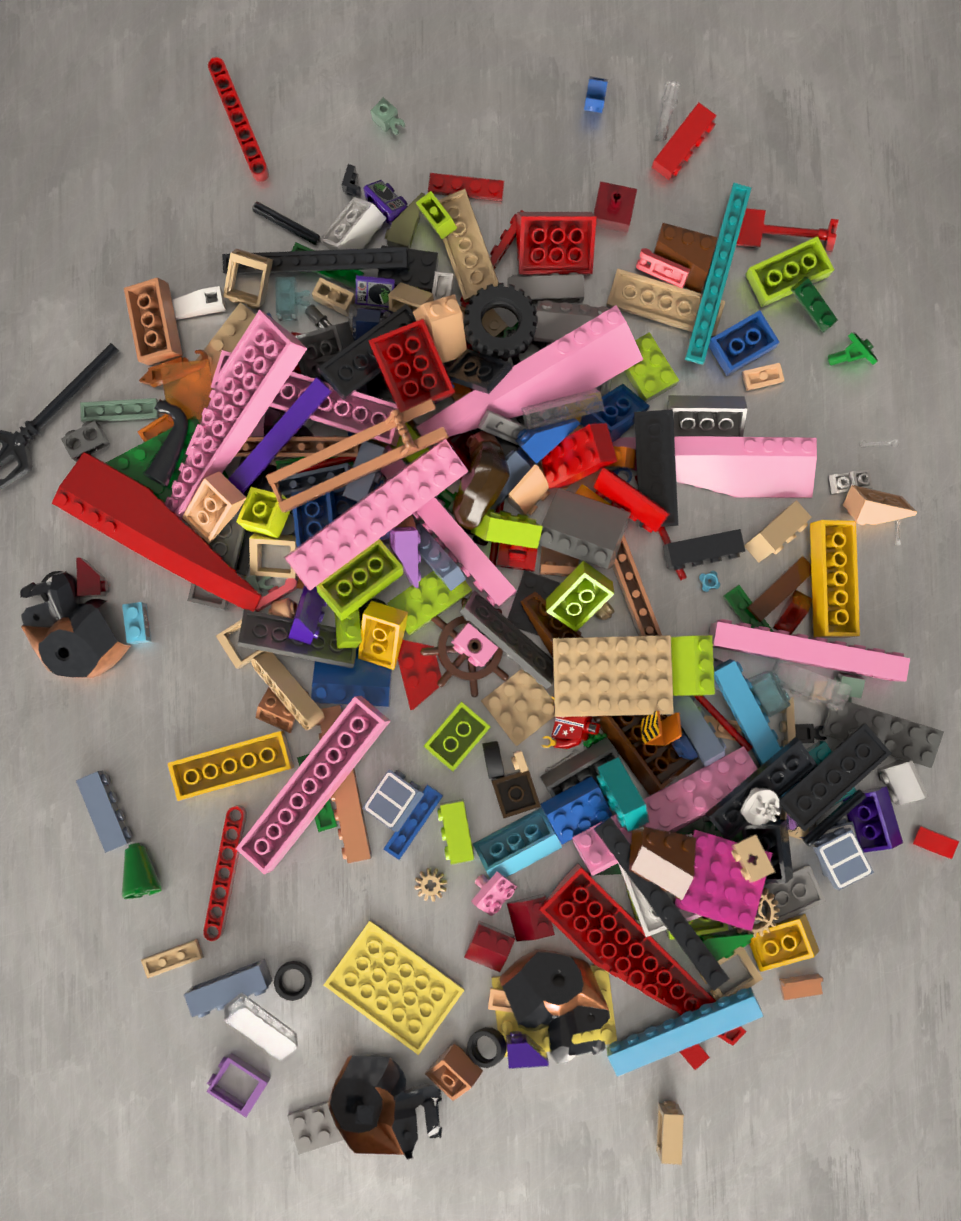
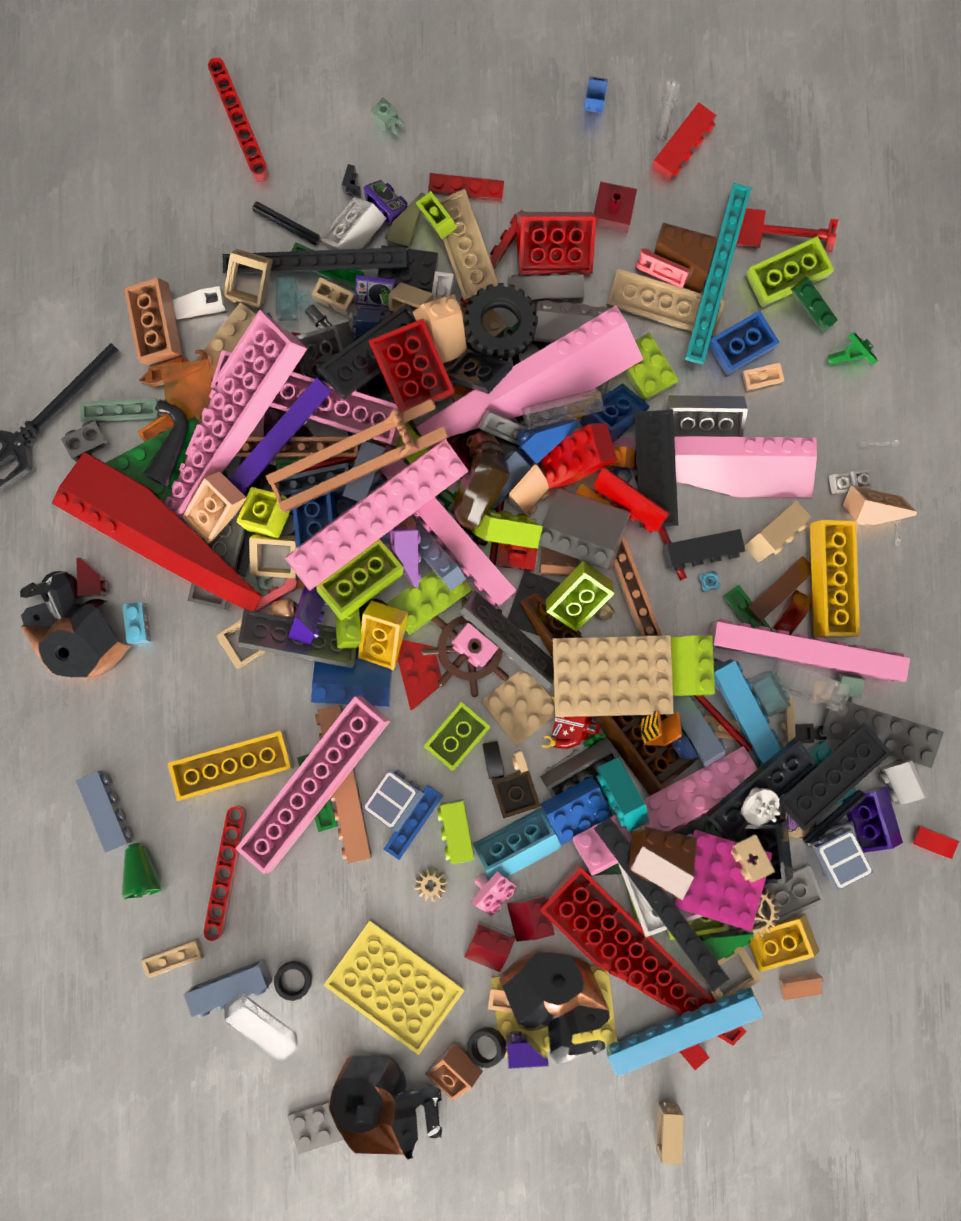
(229, 1099): medium lavender window -> none
(274, 712): nougat bracket -> none
(288, 690): tan beam -> none

